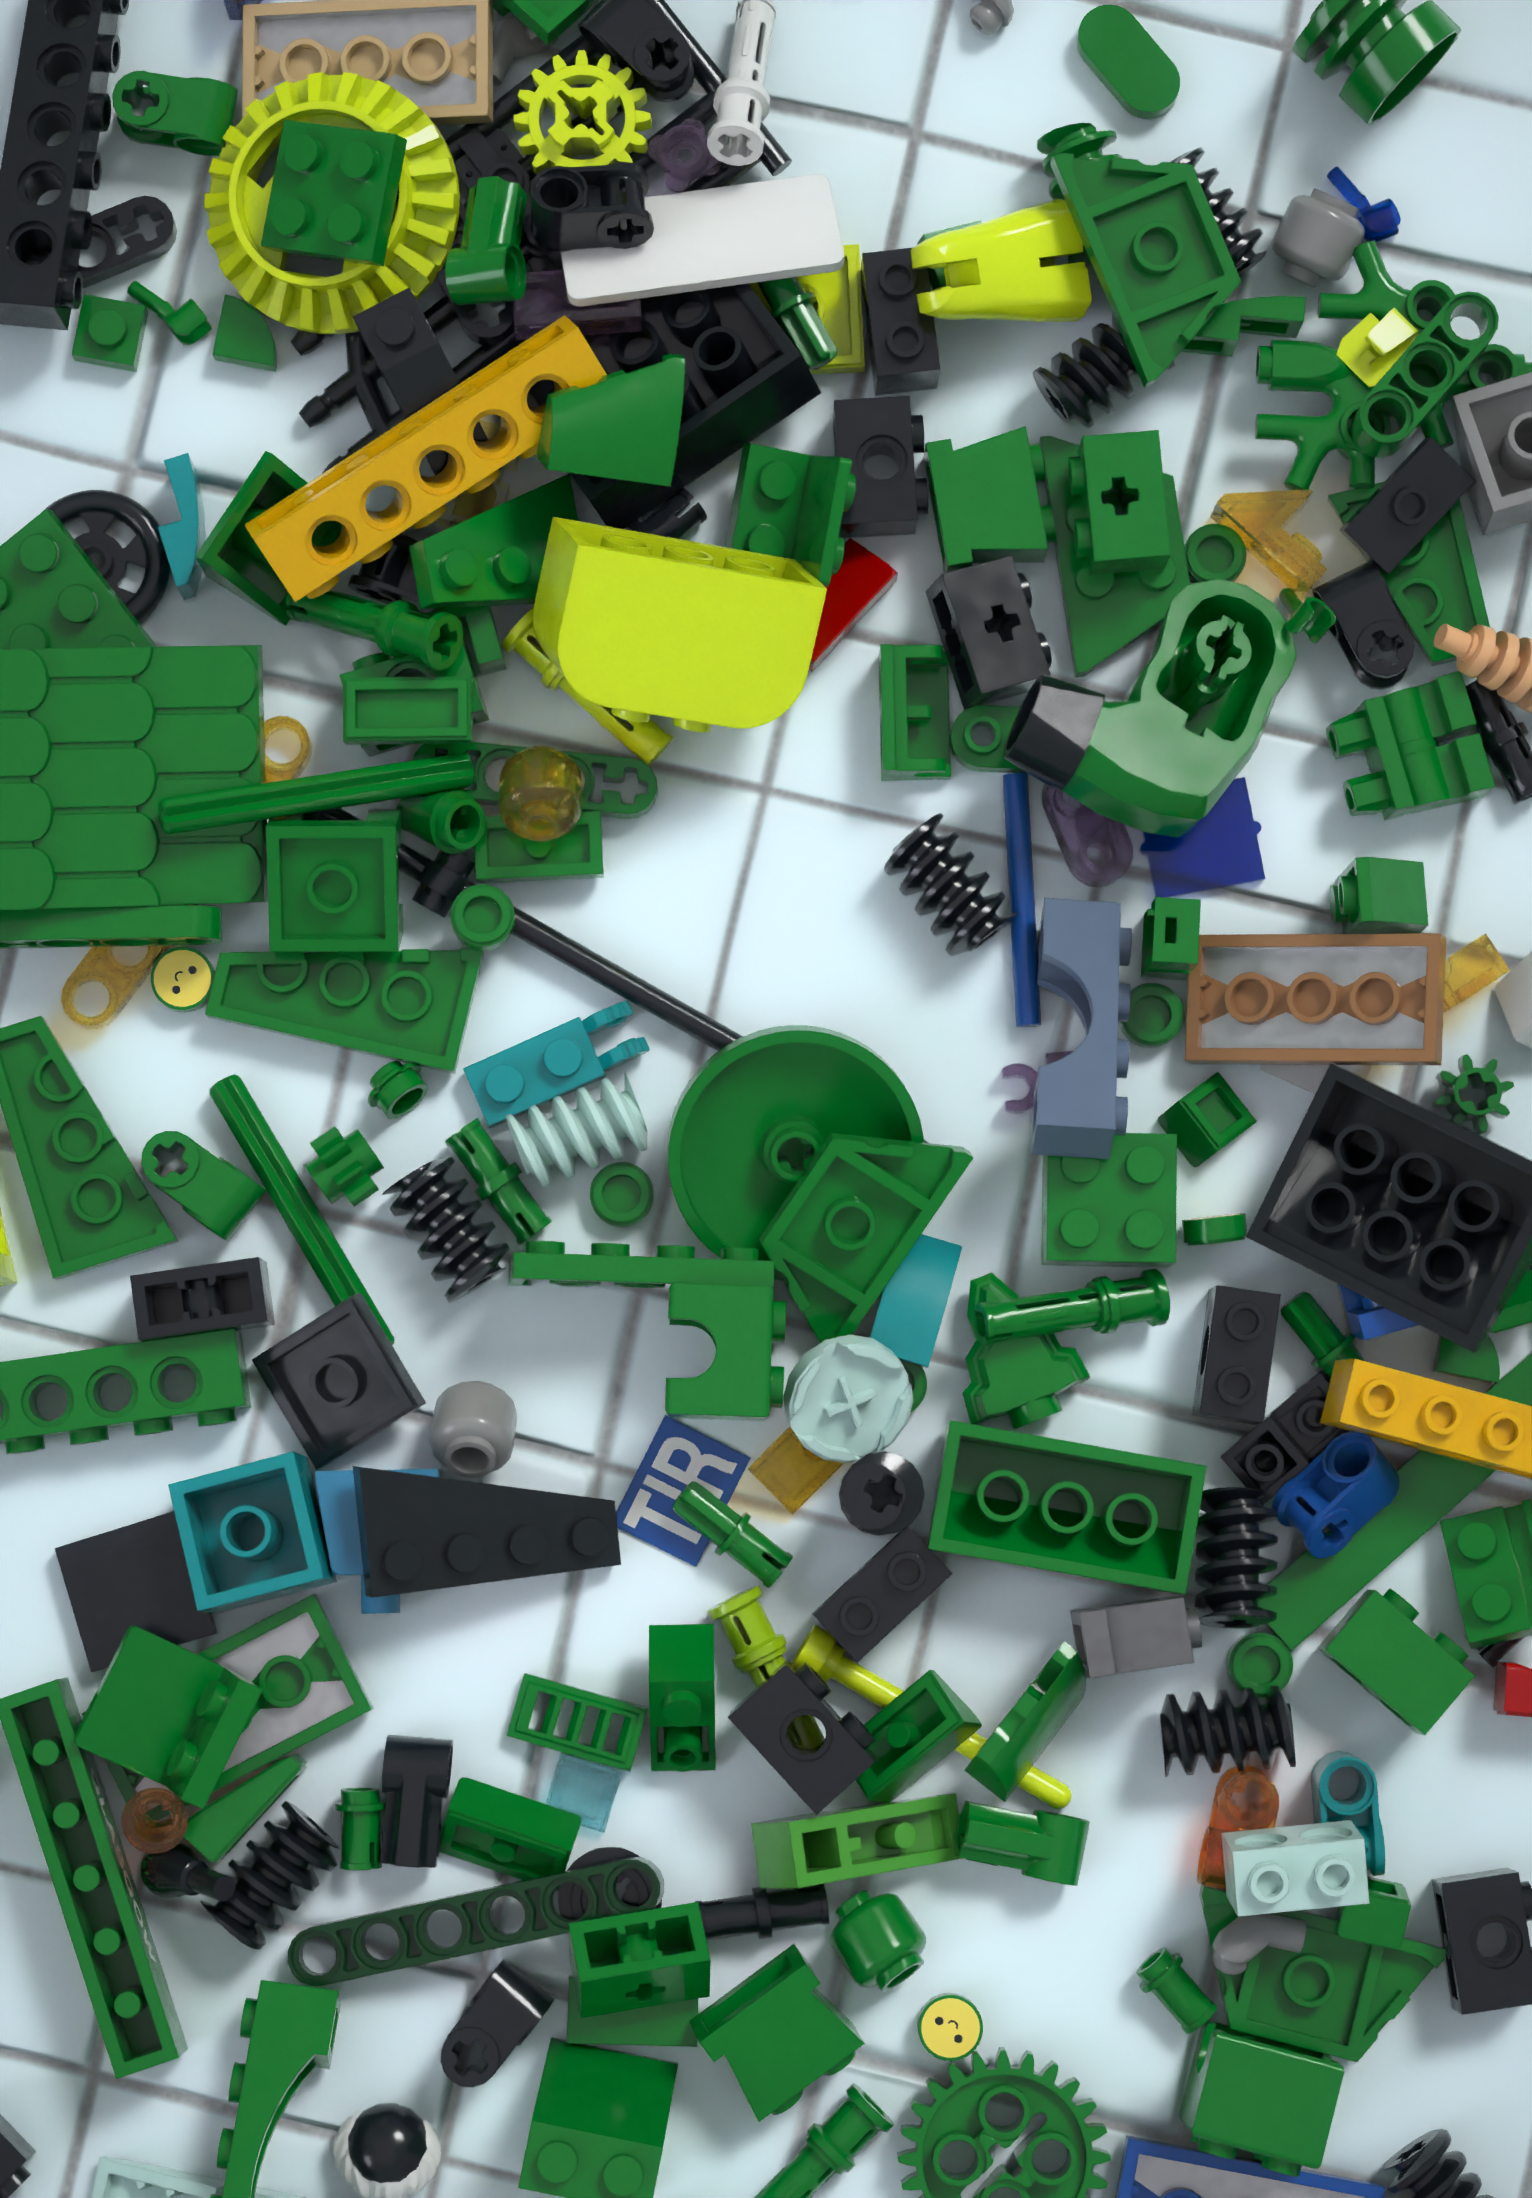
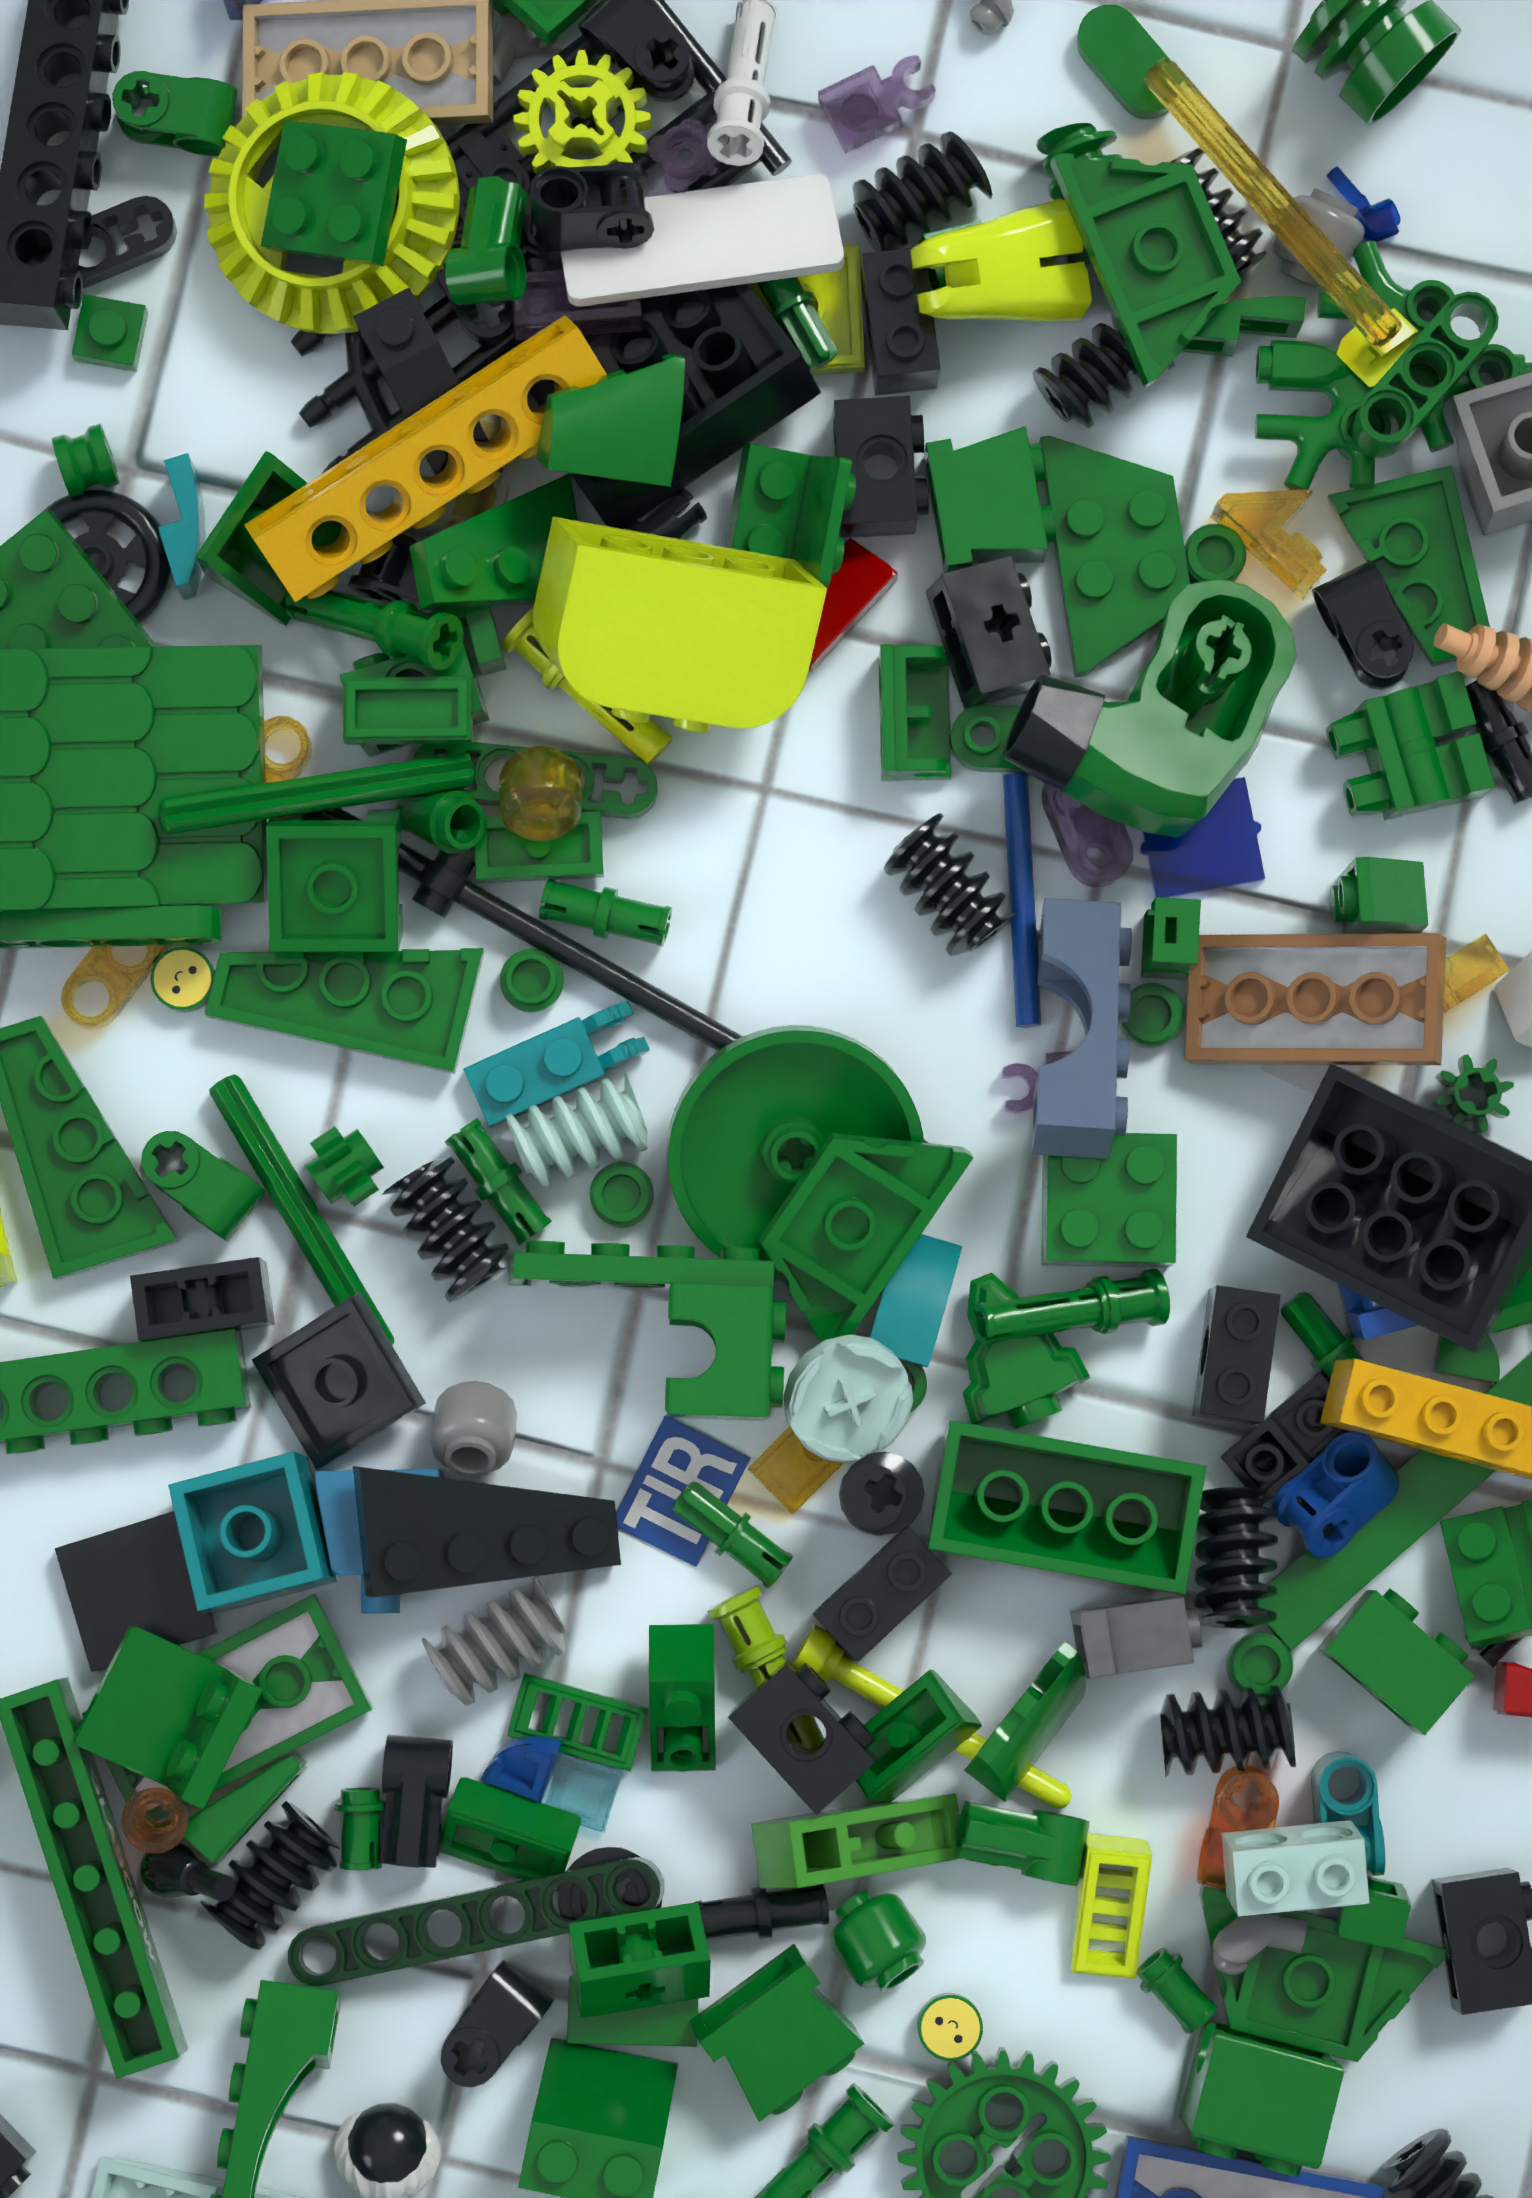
(85, 460): none -> green wheel
(186, 322): green hand -> none
(244, 337): green tile -> none
(397, 1088): green plate -> none
(483, 917): green tile -> none
(497, 1643): none -> light grey piece
(524, 1766): none -> blue tile
(531, 980): none -> green plate
(605, 912): none -> green pin
(867, 106): none -> clear purple plate
(918, 190): none -> black piece
(1113, 1851): none -> neon yellow slope
(1132, 467): green brick -> none
(1206, 1120): green slope -> none
(1214, 1229): green tile -> none
(1272, 202): none -> clear yellow axle
(1310, 616): green hand -> none
(1407, 505): black plate -> none

